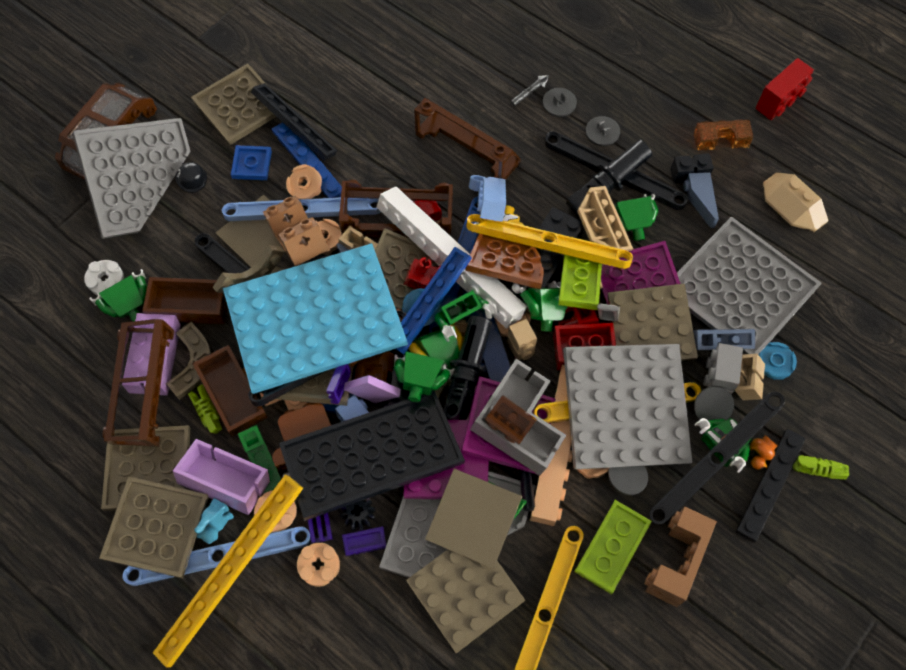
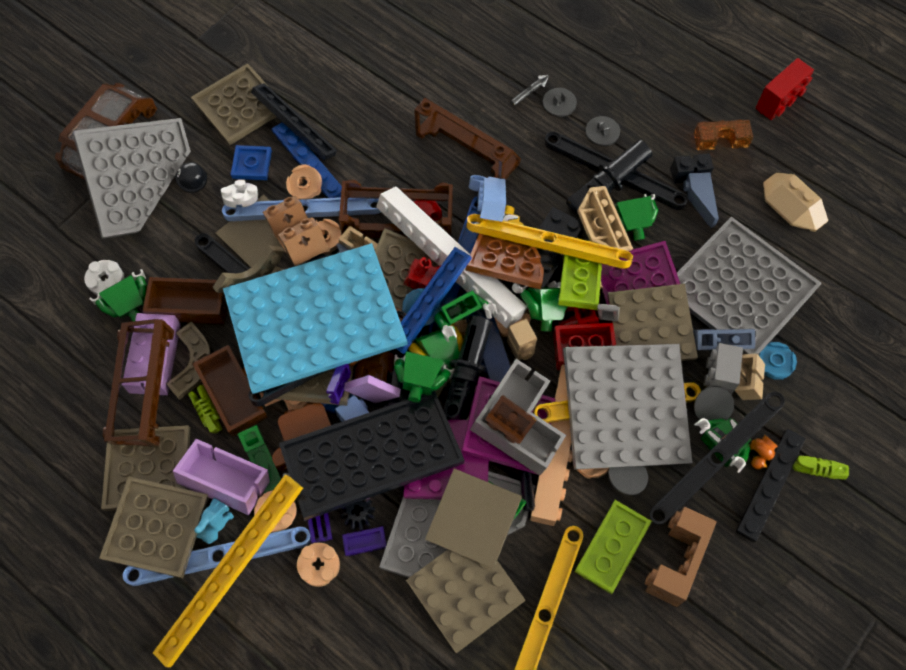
(239, 194): none -> white plate

